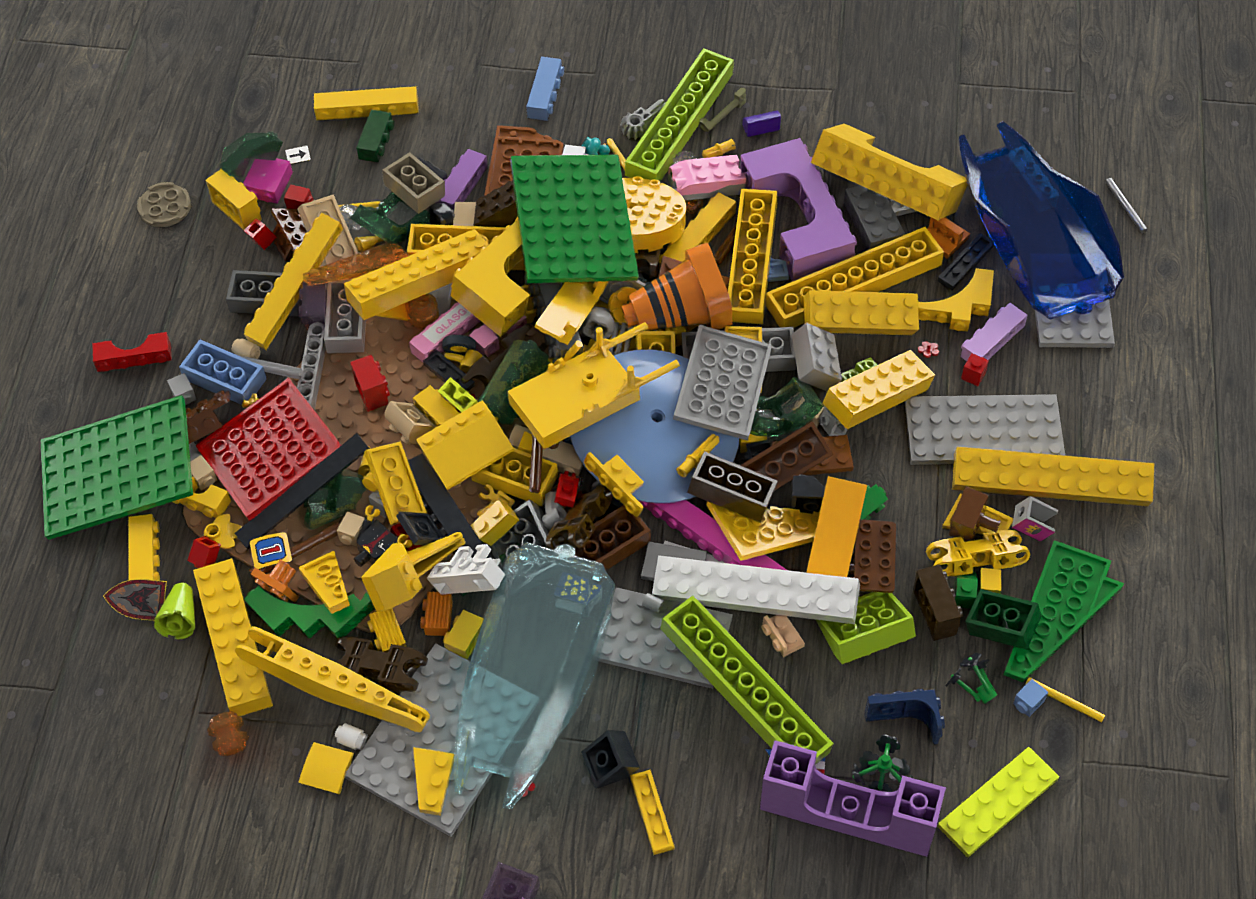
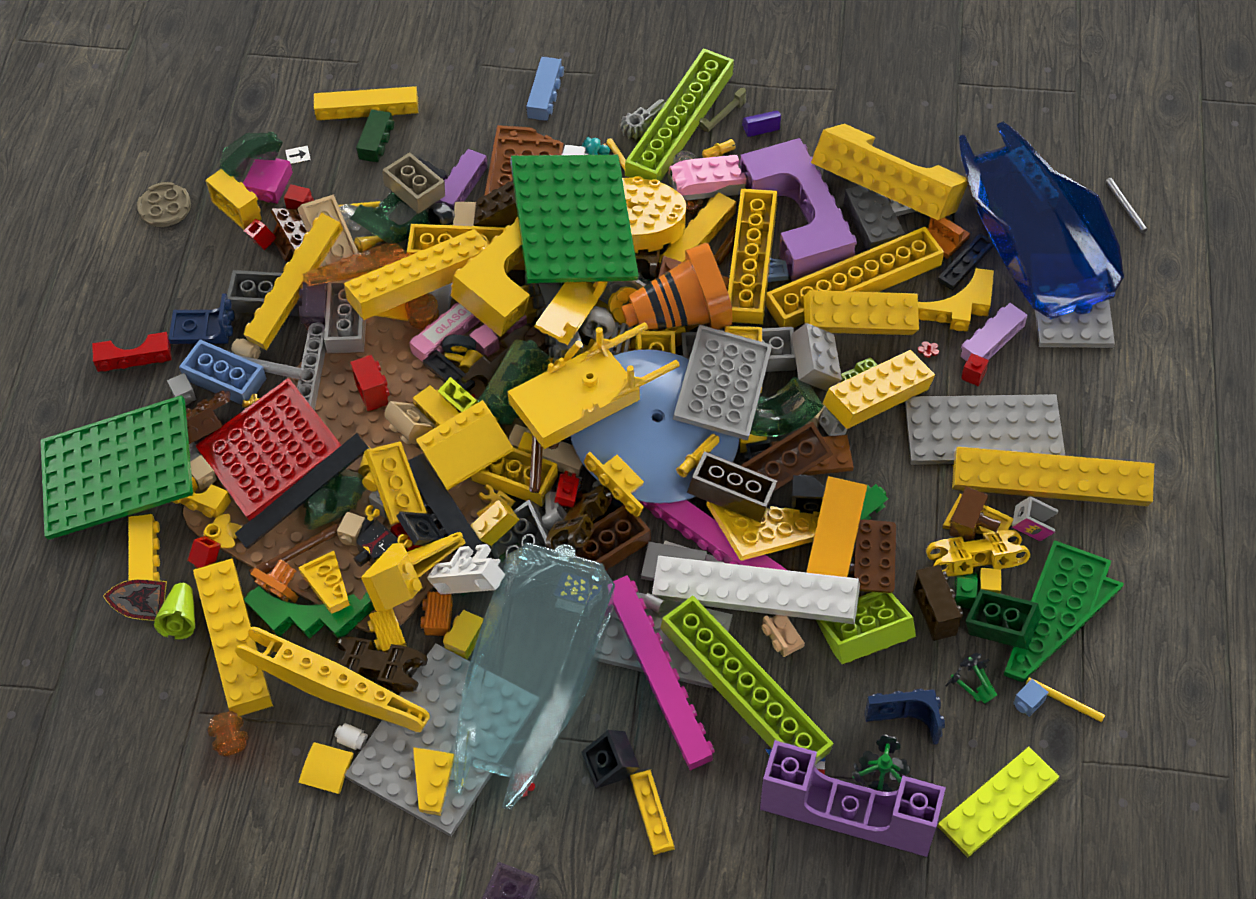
(206, 325): none -> dark blue bracket
(270, 549): sticker -> none
(660, 675): none -> dark pink brick

